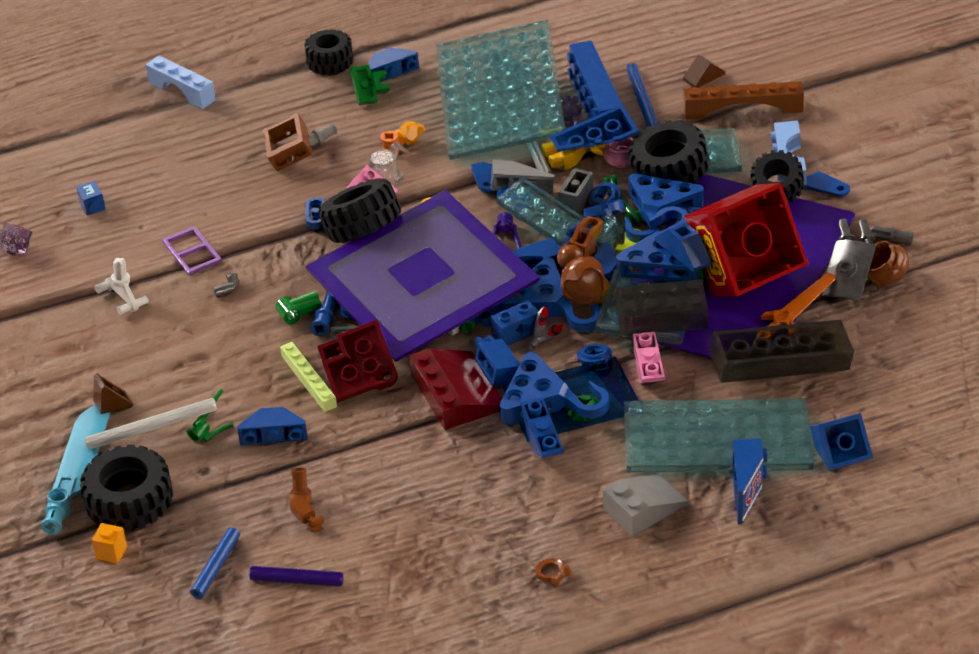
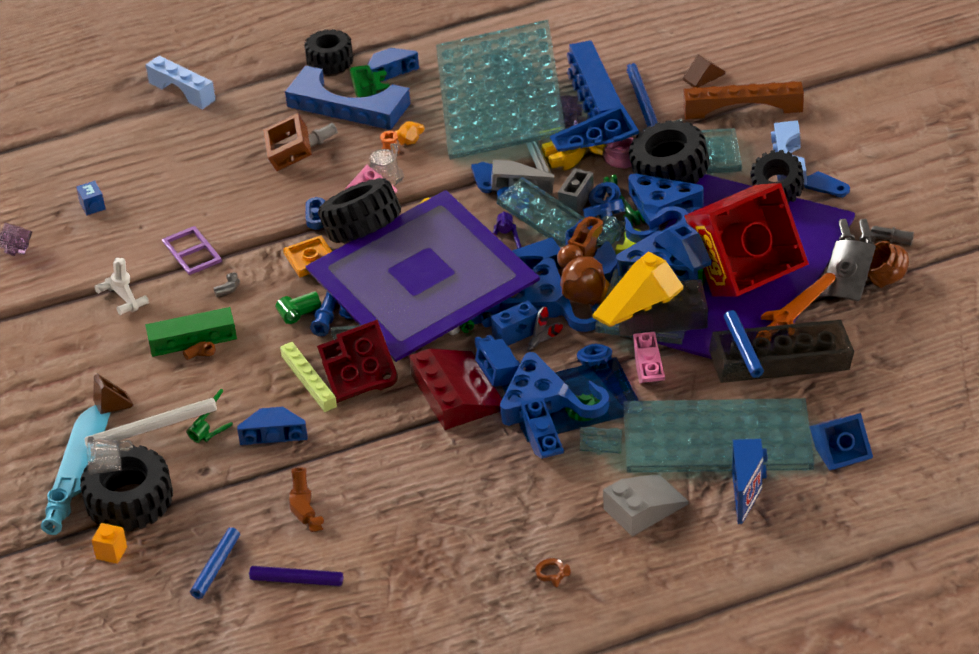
(106, 455): none -> clear hat
(185, 331): none -> green brick
(200, 349): none -> dark orange arm
(305, 253): none -> light orange plate
(377, 110): none -> blue arch
(600, 440): none -> clear light blue hips
(643, 285): none -> yellow wedge
(743, 344): none -> blue piece

